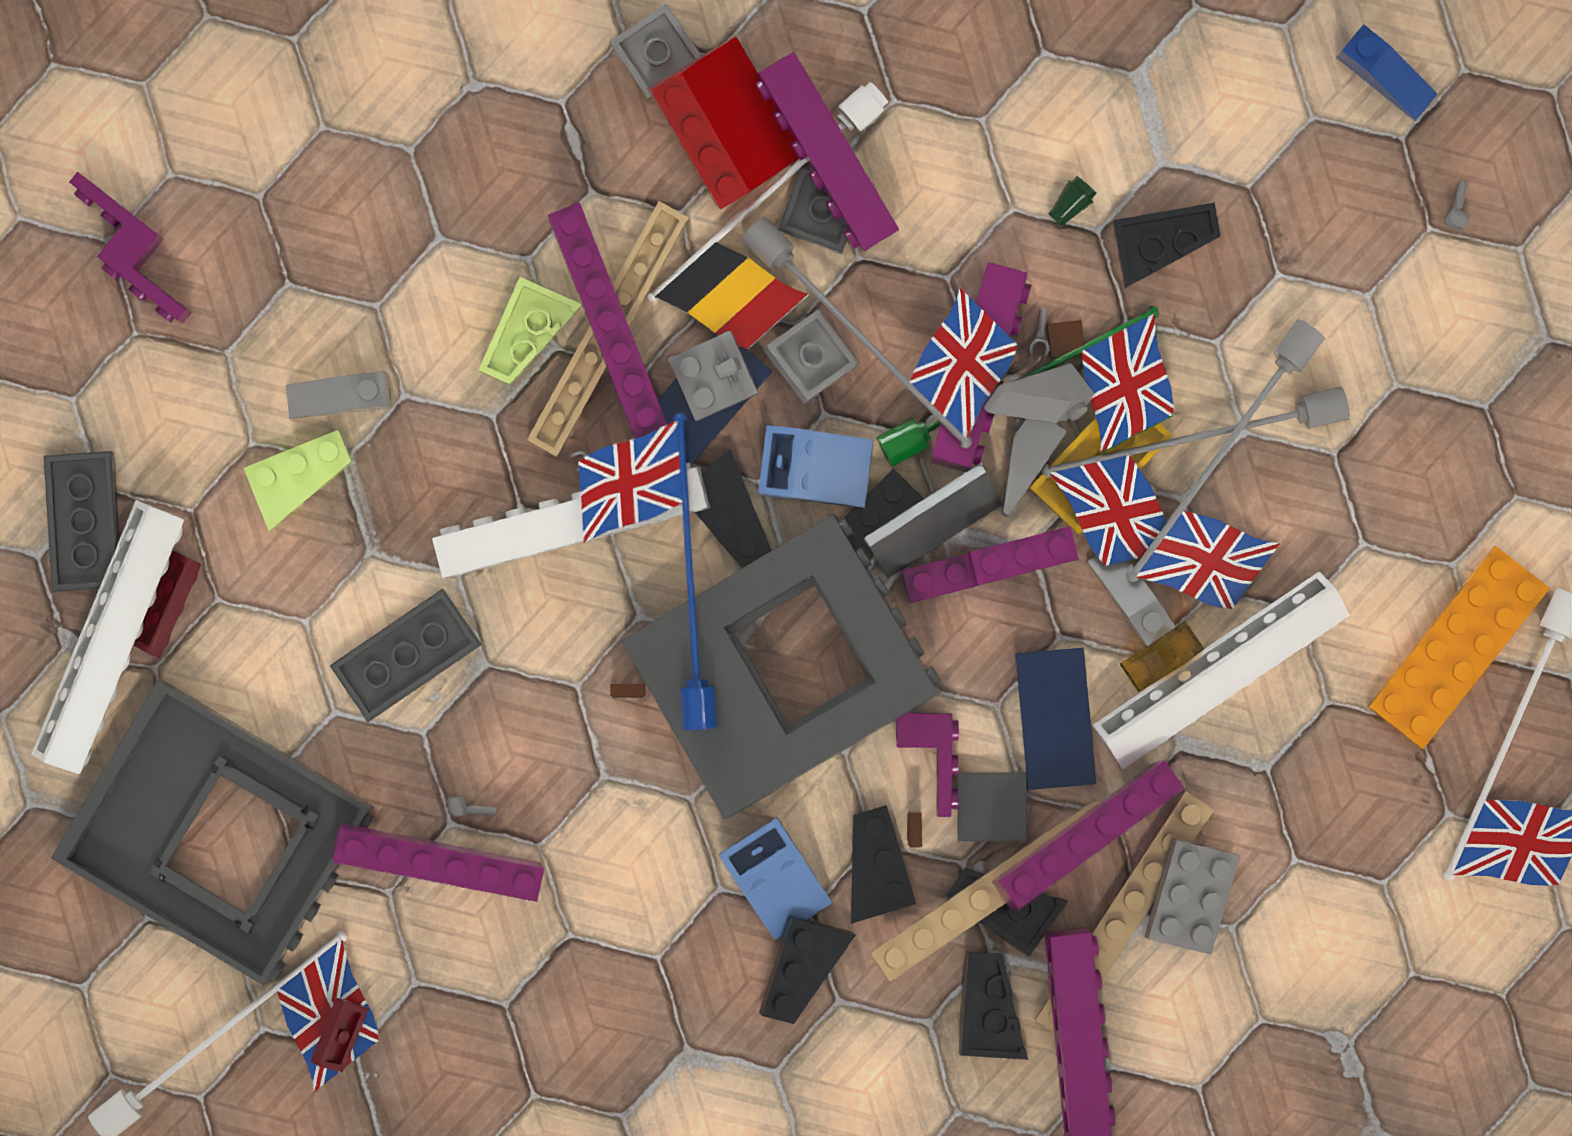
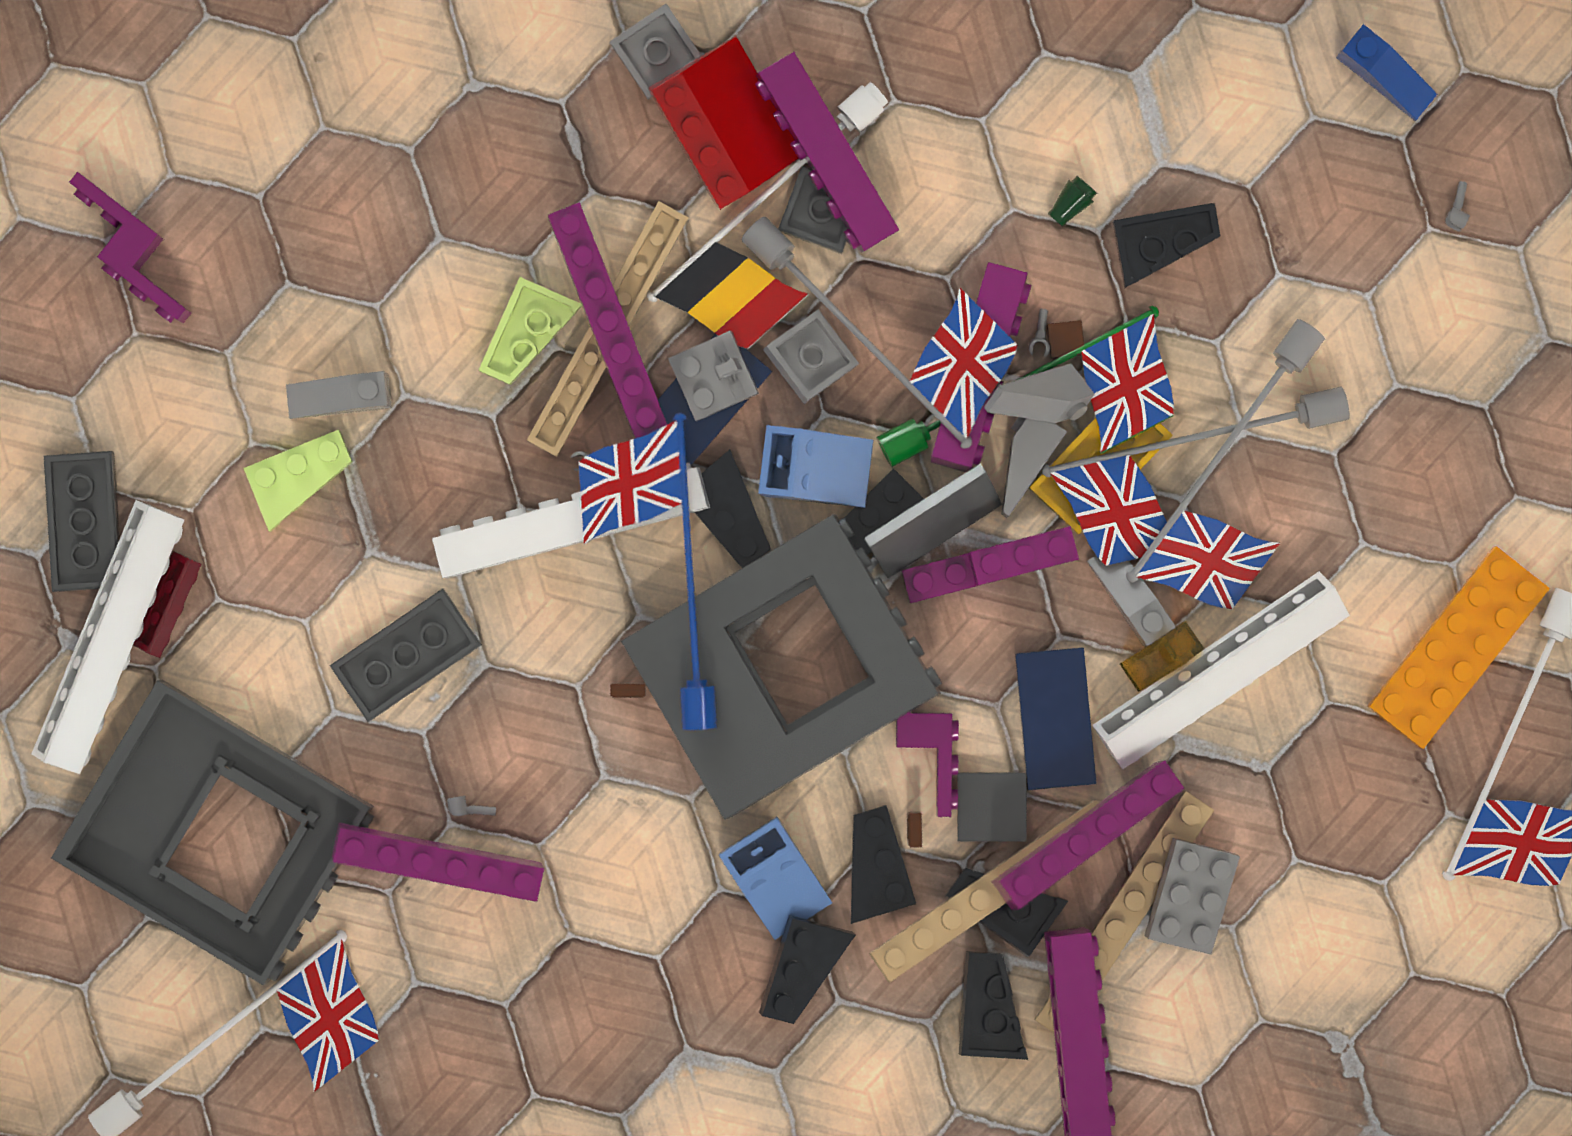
(339, 1035): dark red plate -> none

